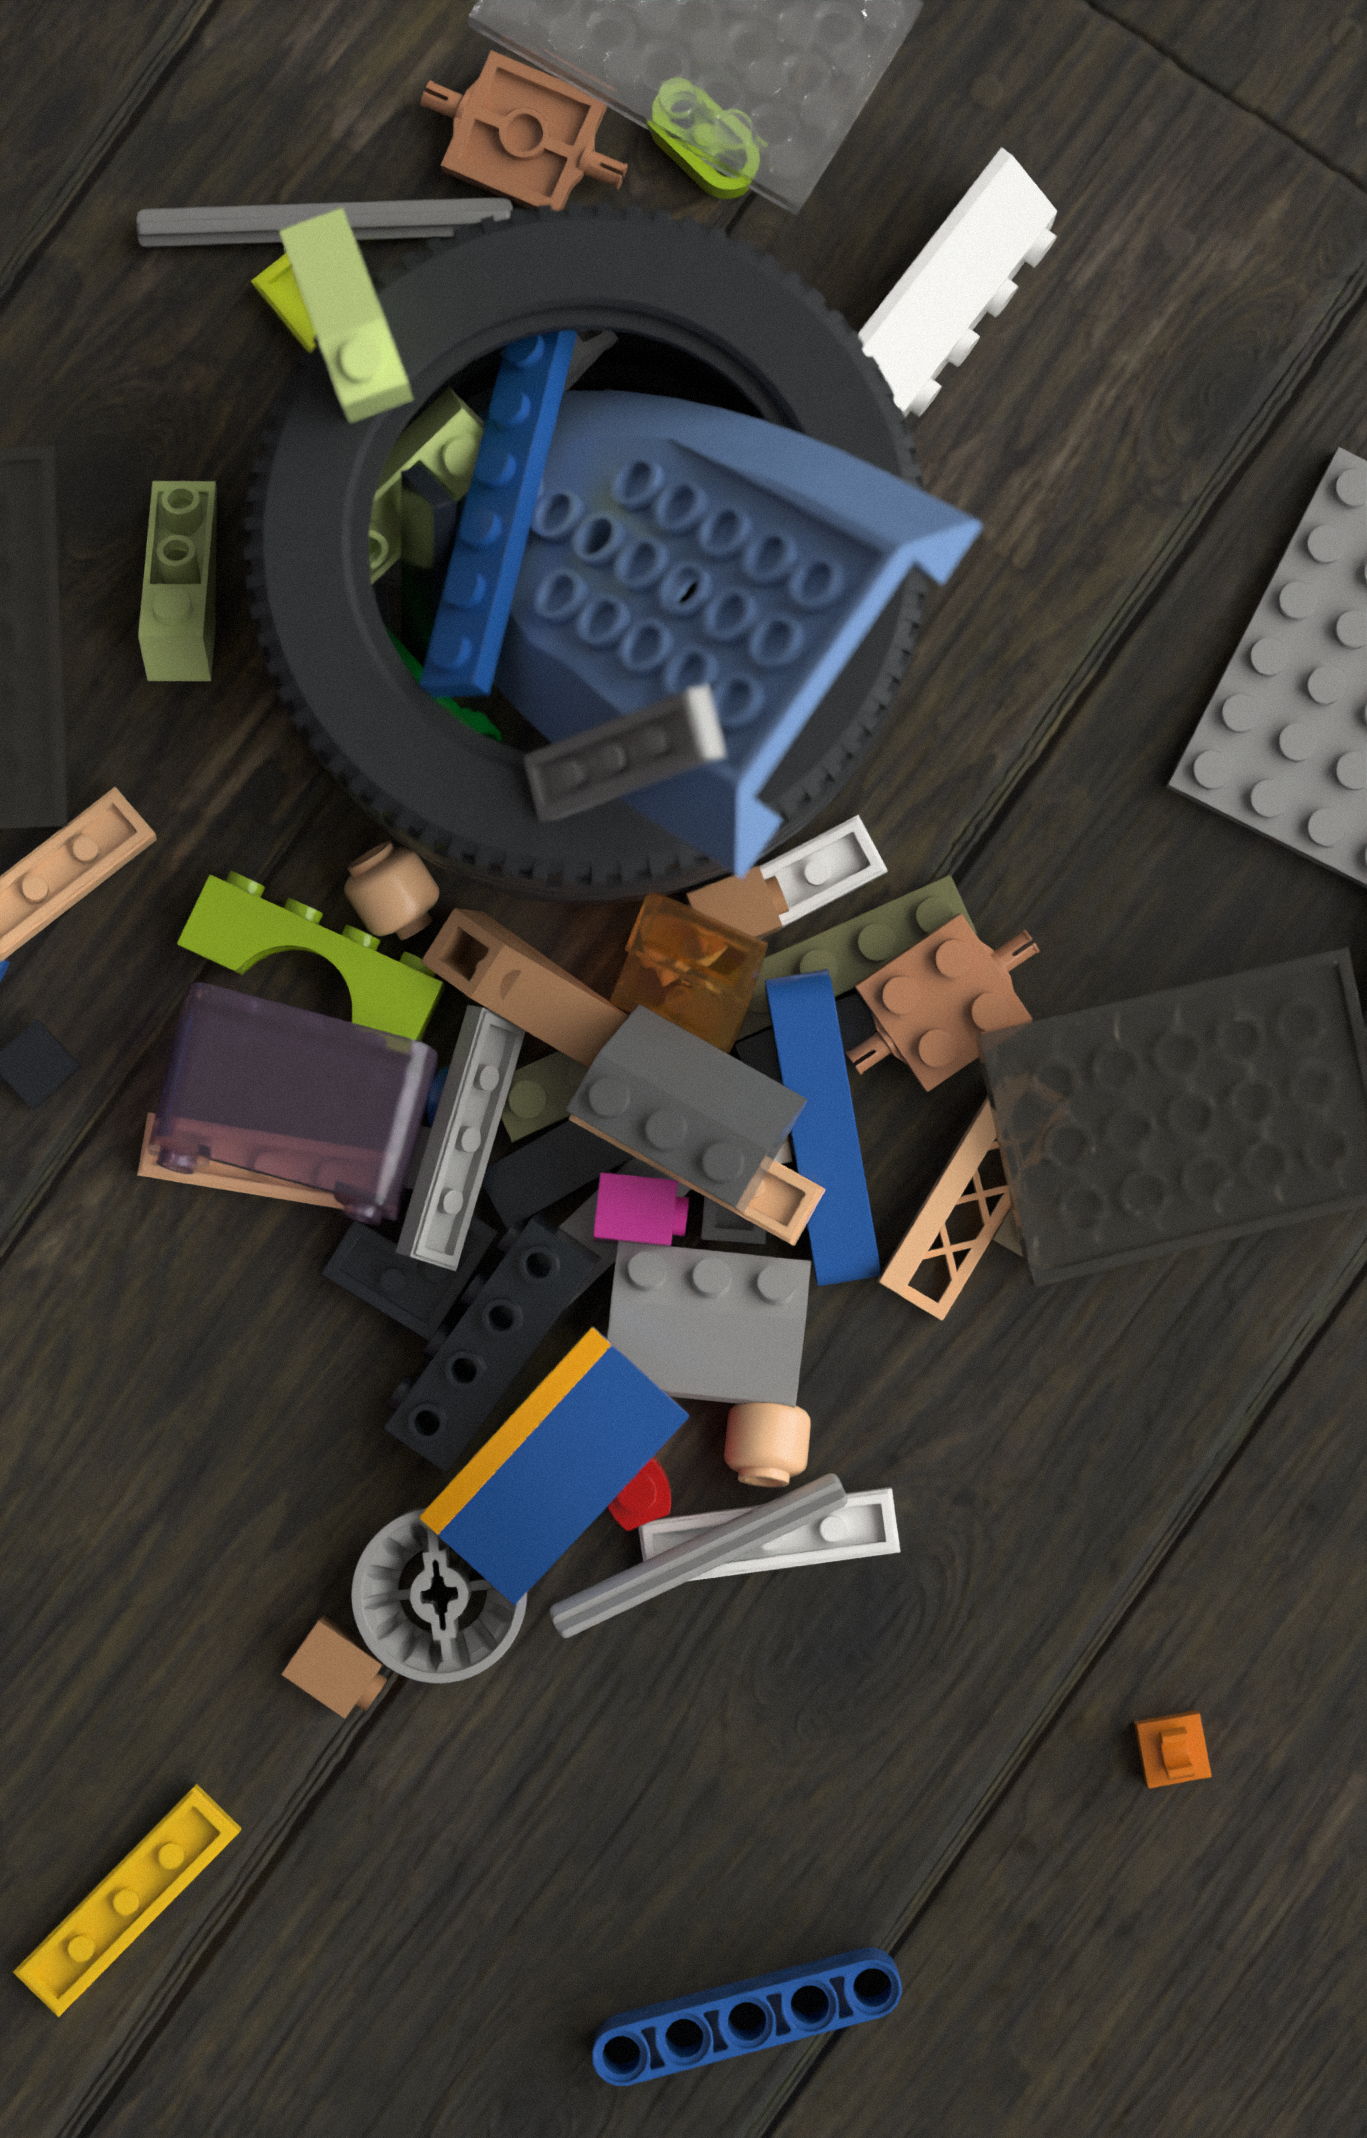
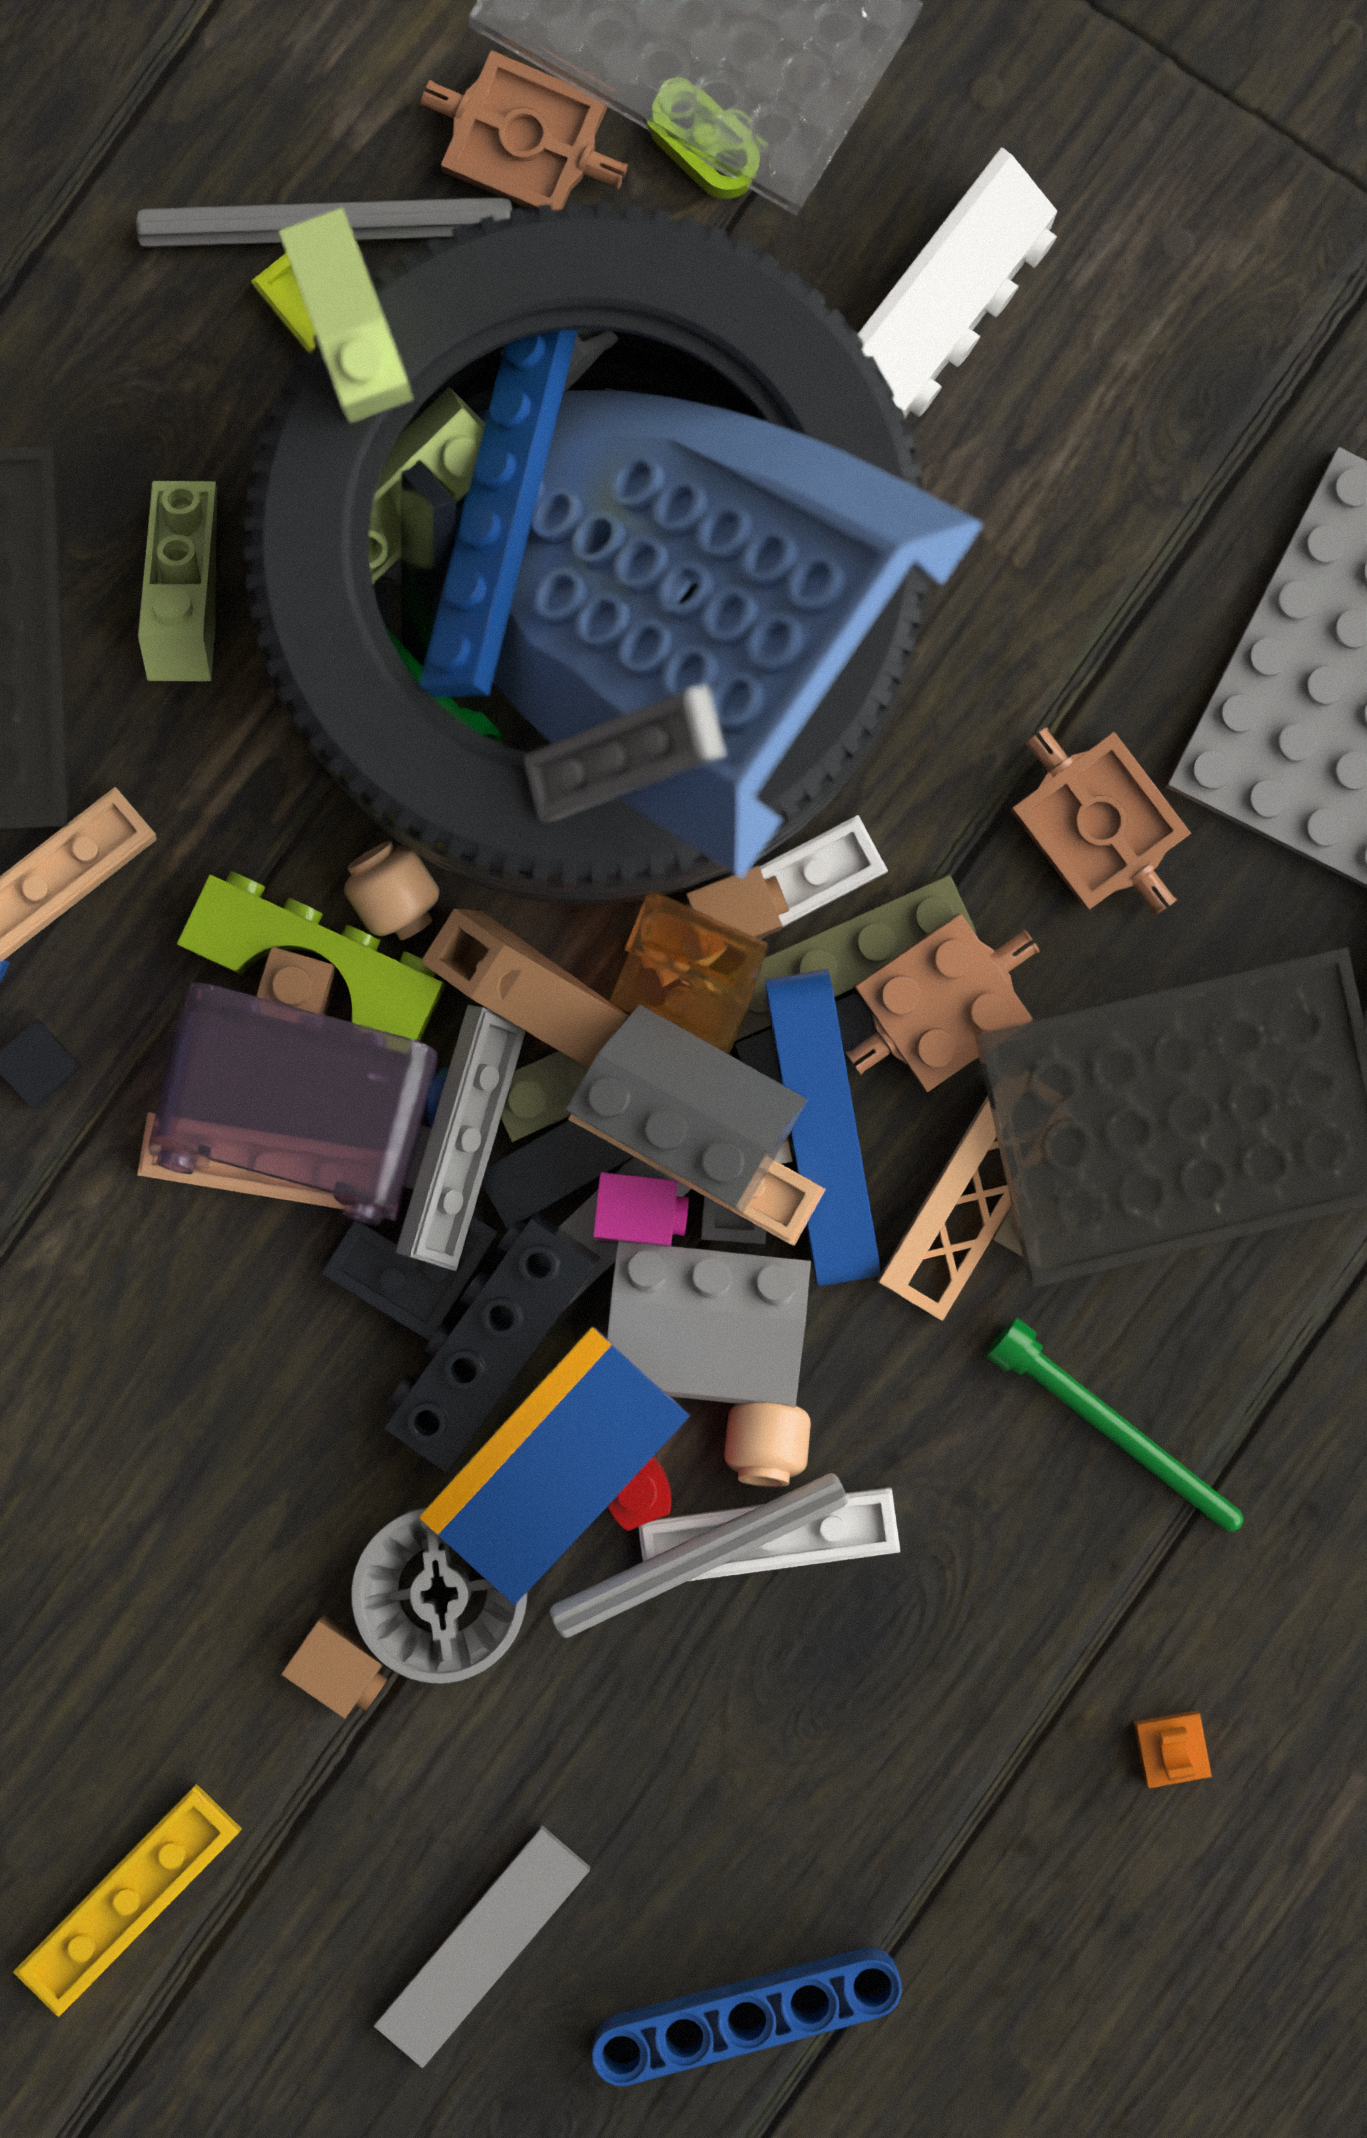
(298, 981): none -> medium nougat brick
(482, 1946): none -> light grey tile
(1019, 1351): none -> green piece
(1100, 821): none -> nougat plate

